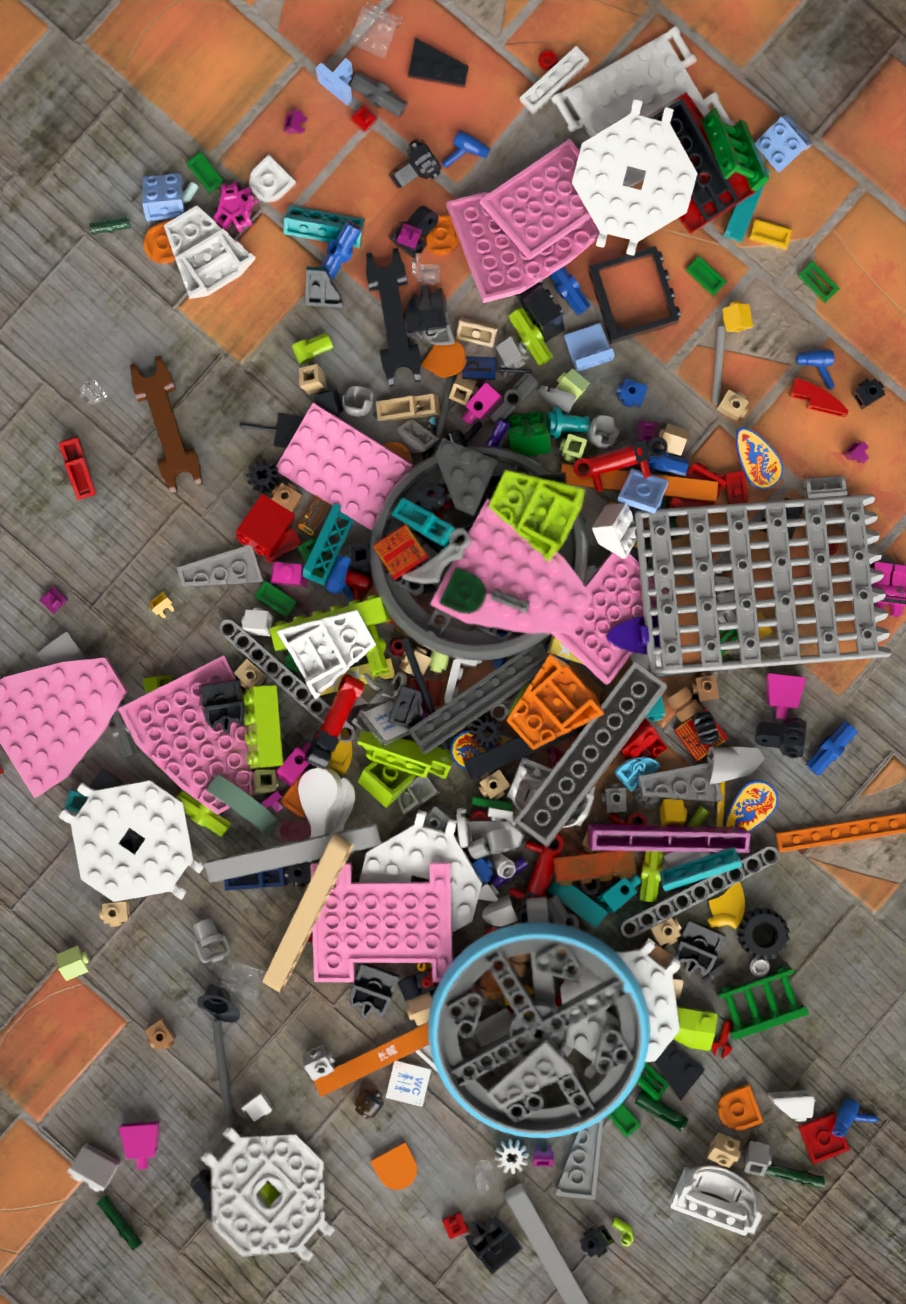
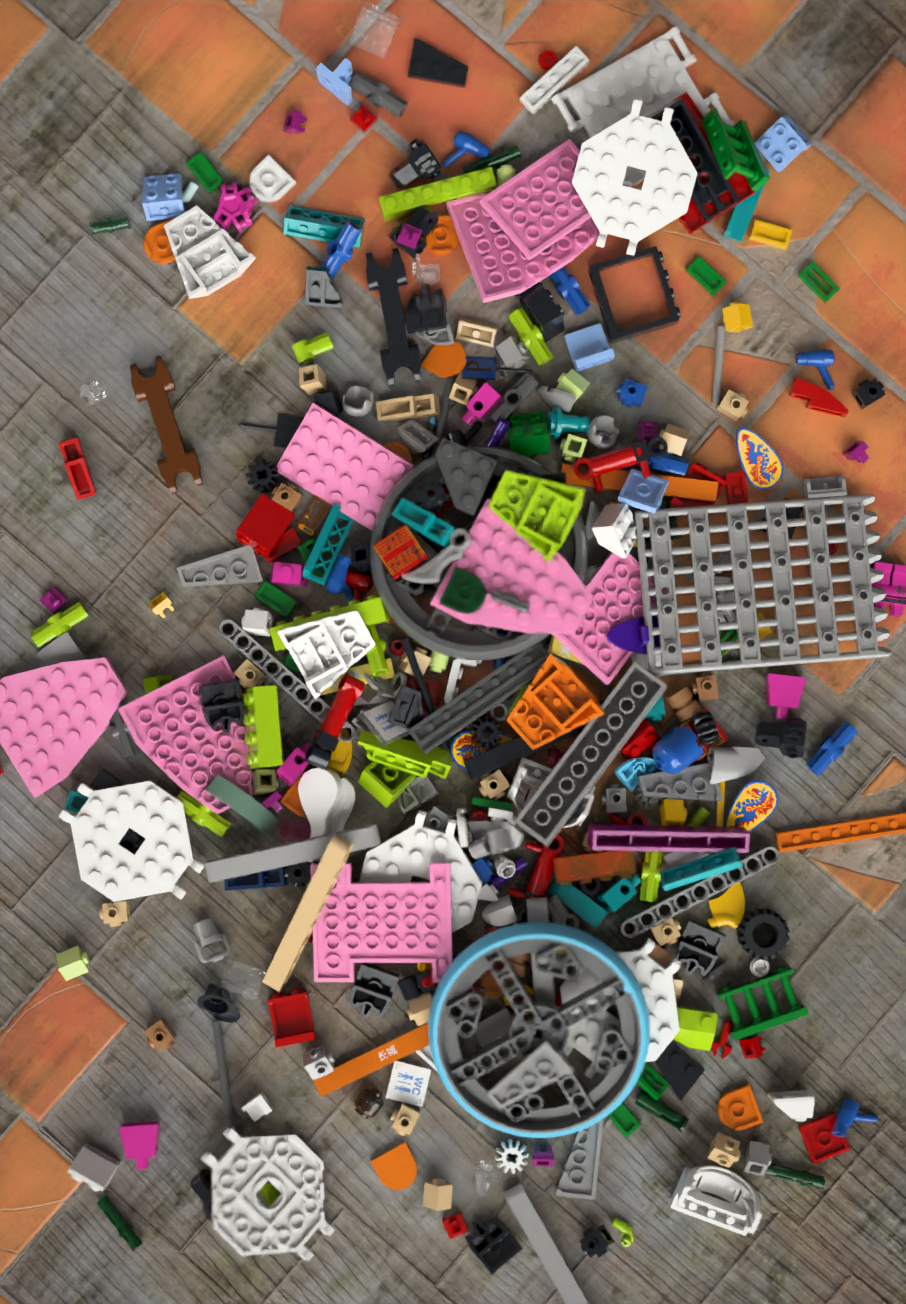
(59, 624): none -> lime piece
(291, 1017): none -> red panel
(404, 1119): none -> tan brick
(407, 201): none -> lime arch
(437, 1194): none -> tan brick
(494, 160): none -> dark green pin
(504, 174): none -> yellowish green brick
(592, 515): none -> light grey slope
(676, 750): none -> blue cylinder
(751, 1047): none -> red tile

